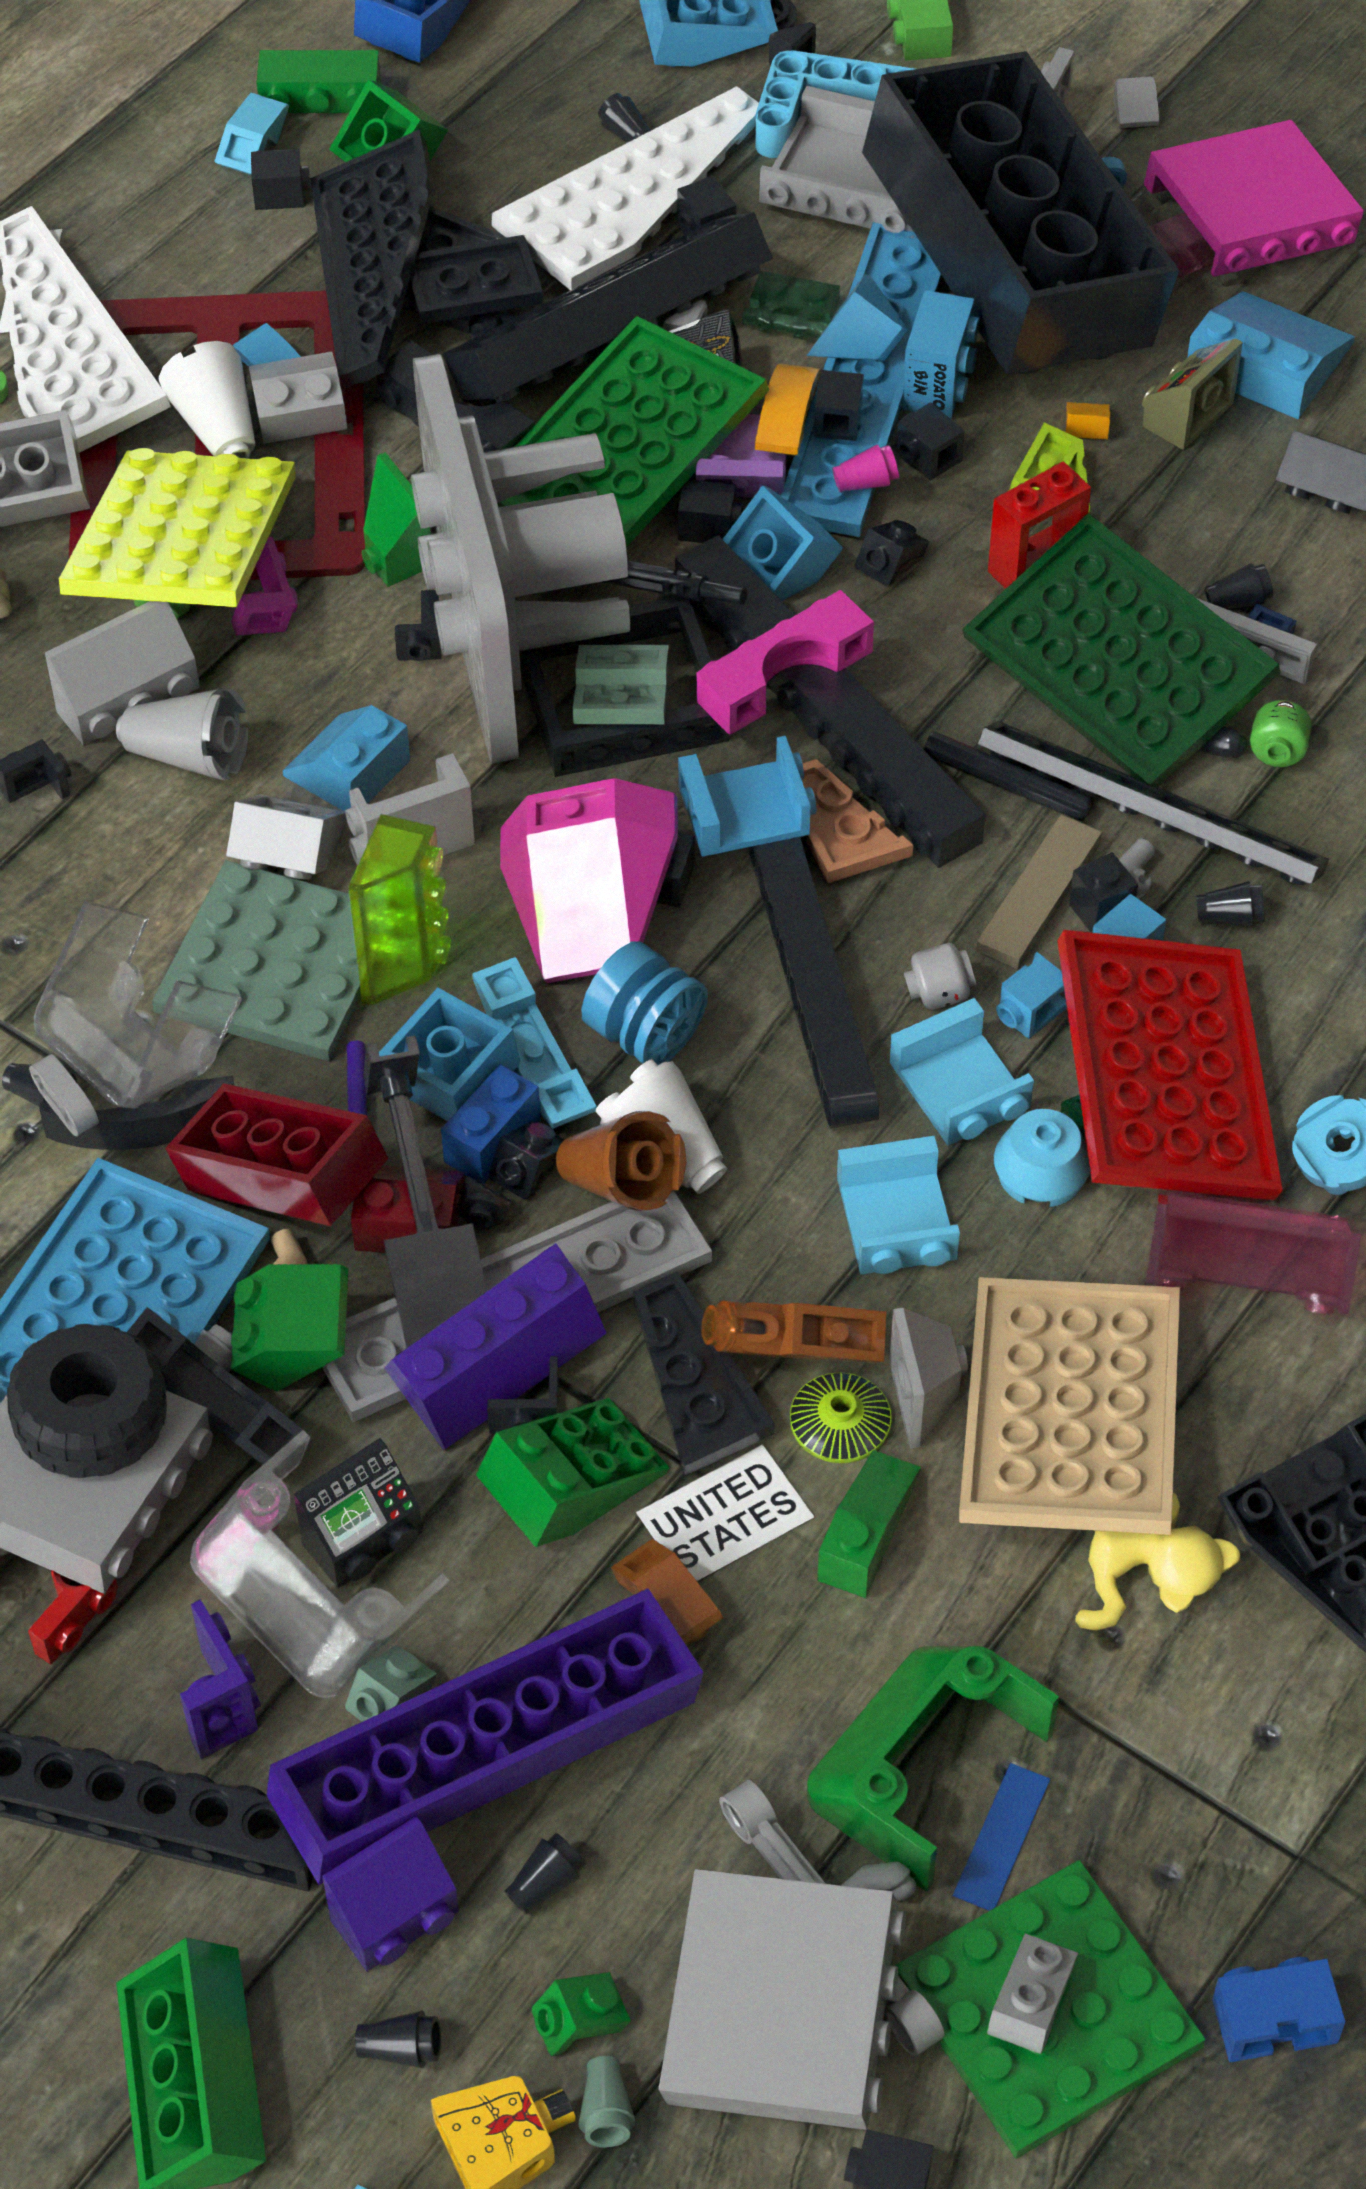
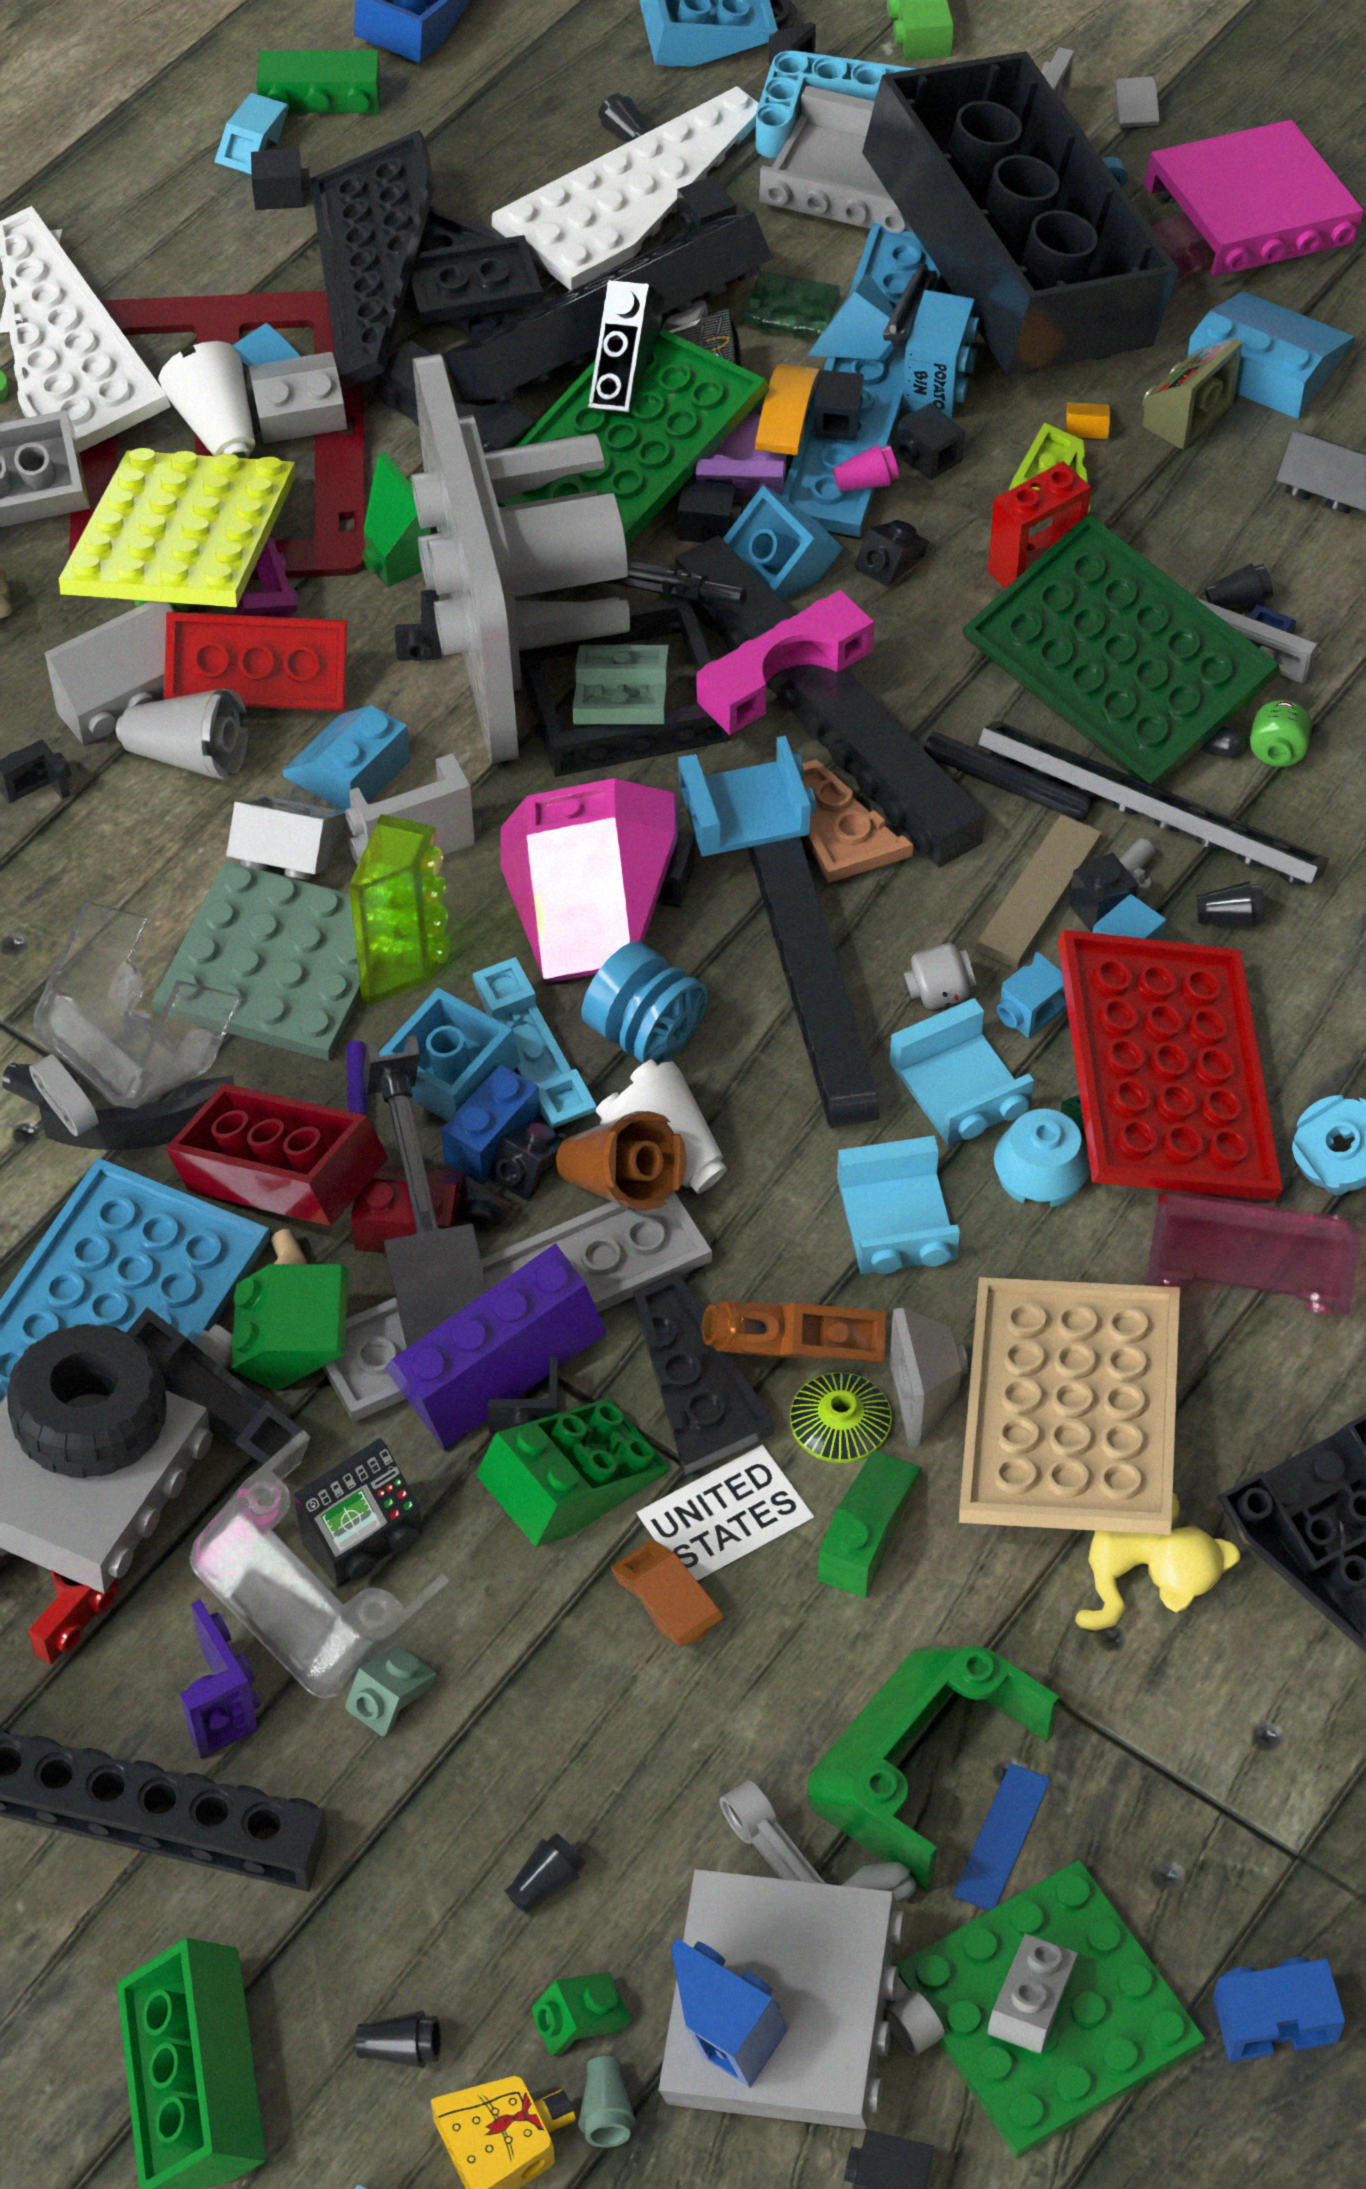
(260, 657): none -> red tile
(383, 117): green slope -> none
(390, 1895): dark purple slope -> none
(485, 1732): dark purple brick -> none
(625, 344): none -> black slope
(727, 2015): none -> blue slope
(907, 307): none -> black axle

